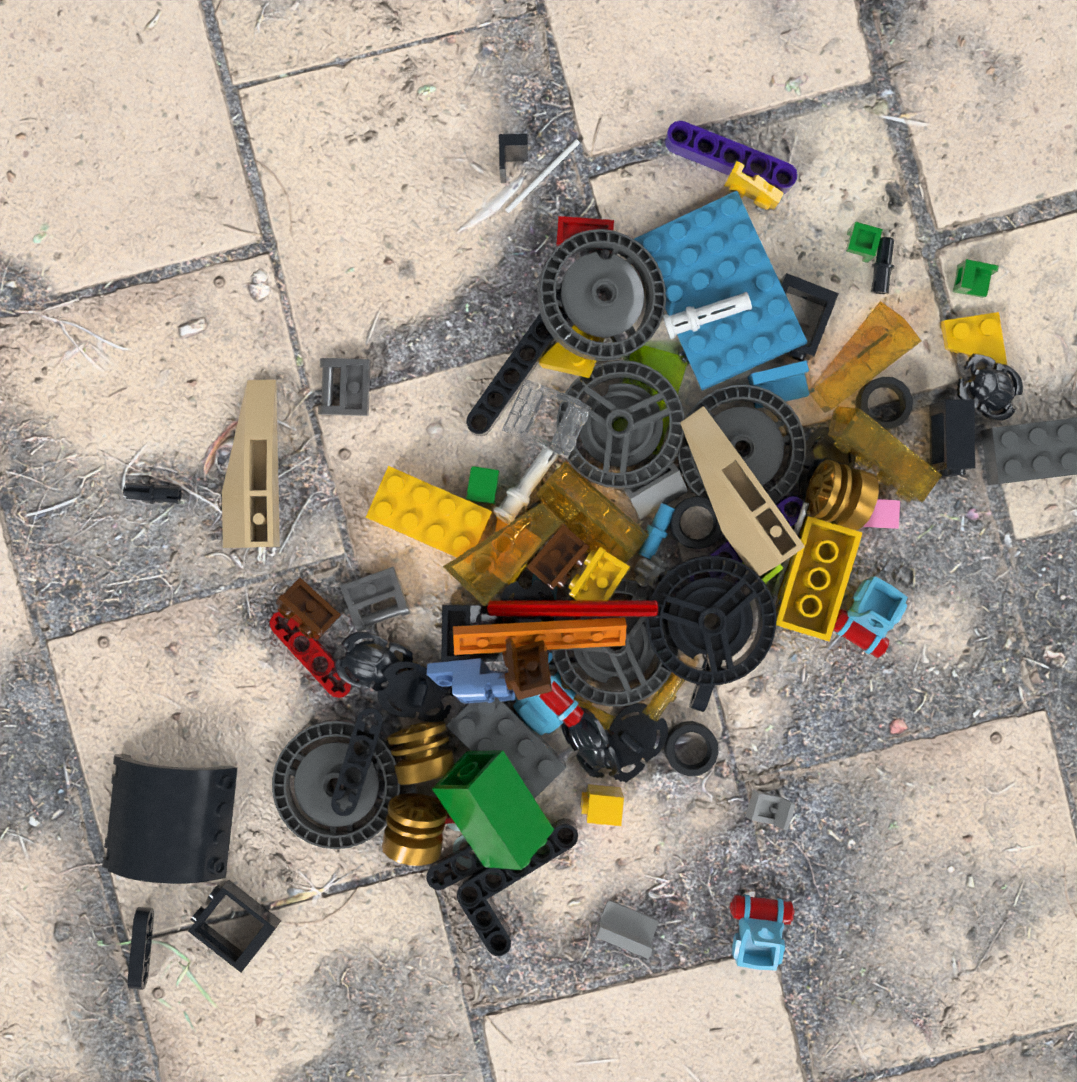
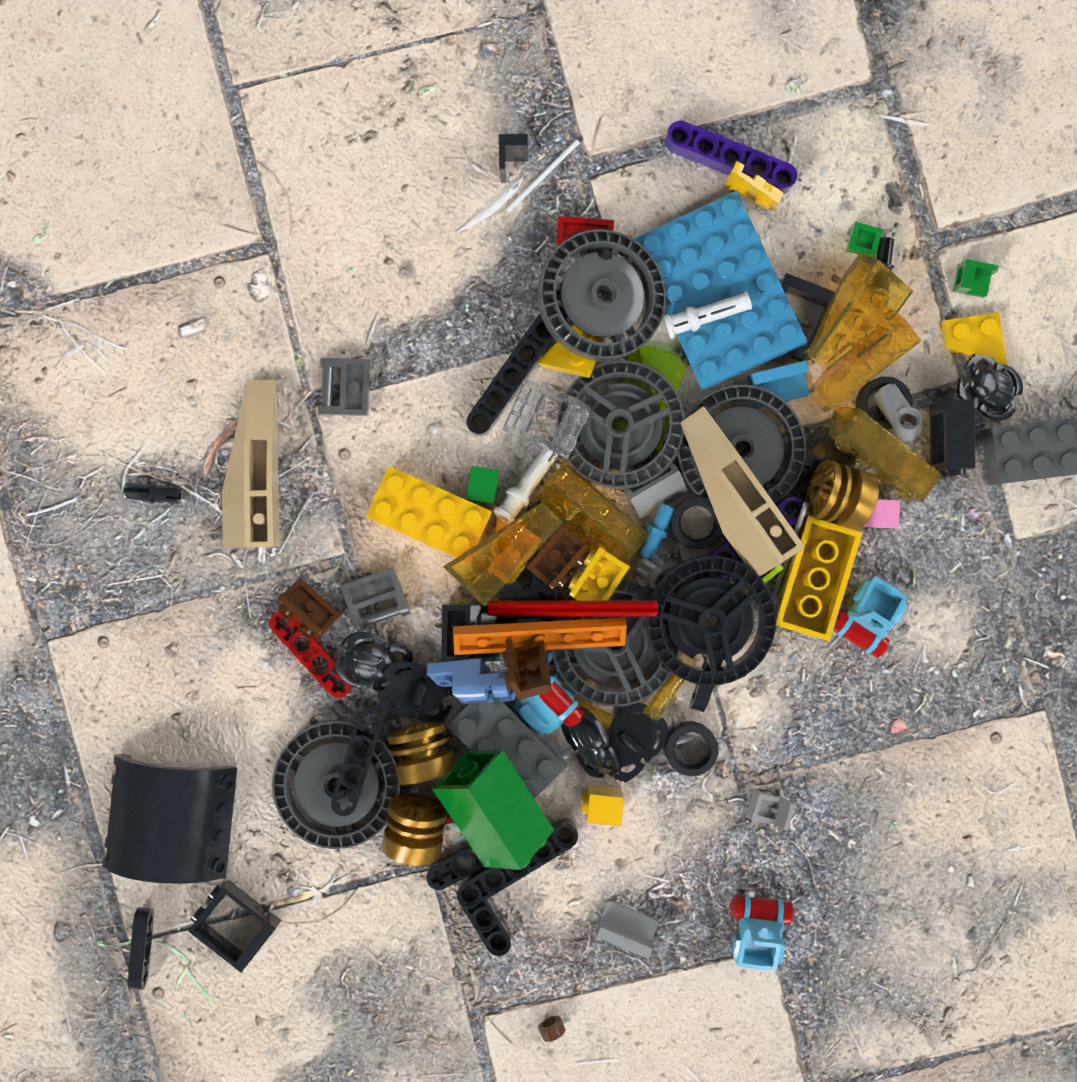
(551, 1028): none -> reddish brown axle
(861, 302): none -> clear yellow wedge
(898, 410): none -> light grey piece

